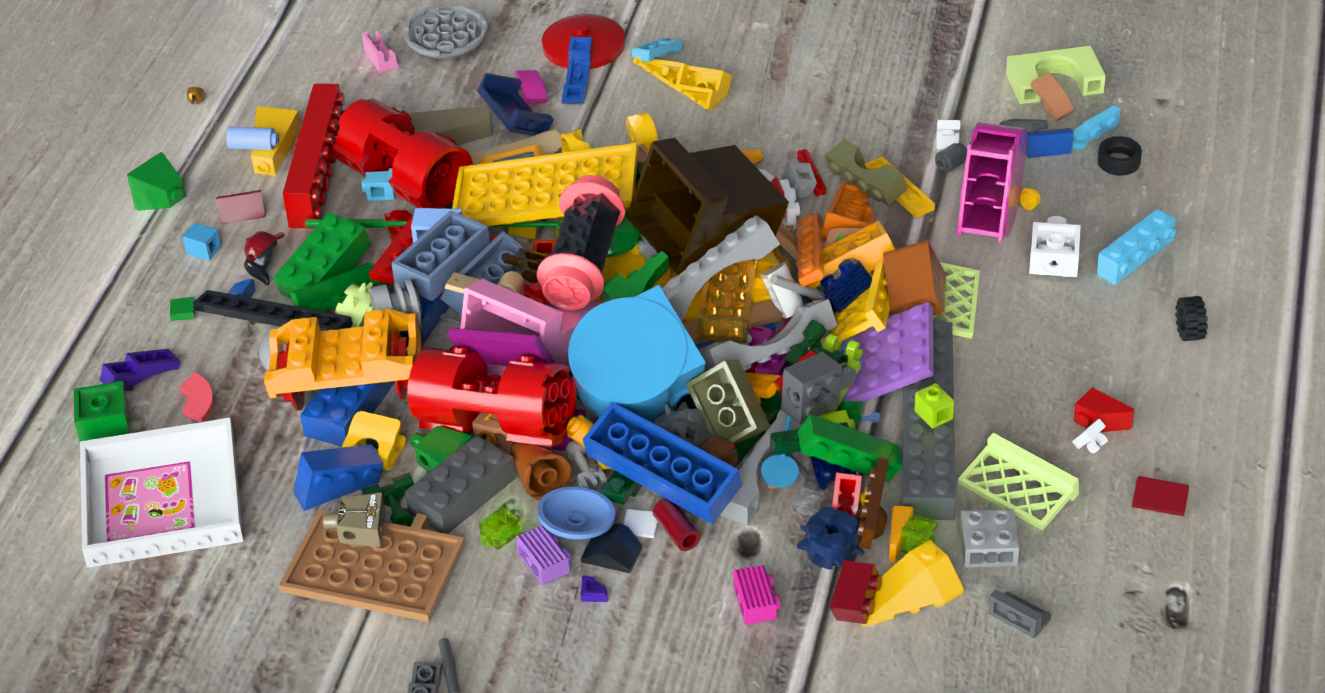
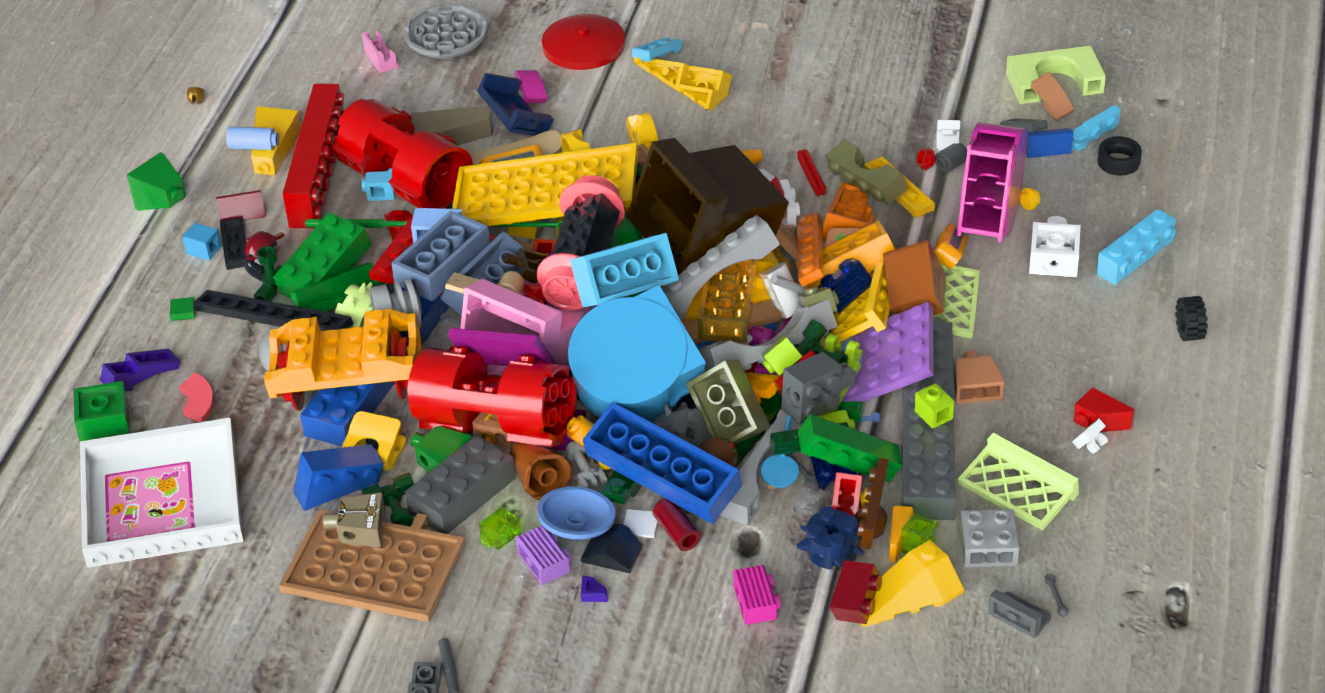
(233, 242): none -> black tile
(244, 288): blue slope -> none
(266, 257): none -> dark green bar
(578, 70): blue slope -> none
(624, 270): none -> medium azure brick
(780, 356): none -> lime brick
(802, 184): light grey brick -> none
(814, 295): none -> olive bracket
(925, 158): none -> red plate
(950, 247): none -> light orange beam
(977, 379): none -> nougat torso
(1050, 580): none -> dark grey hinge
(1160, 496): dark red slope -> none

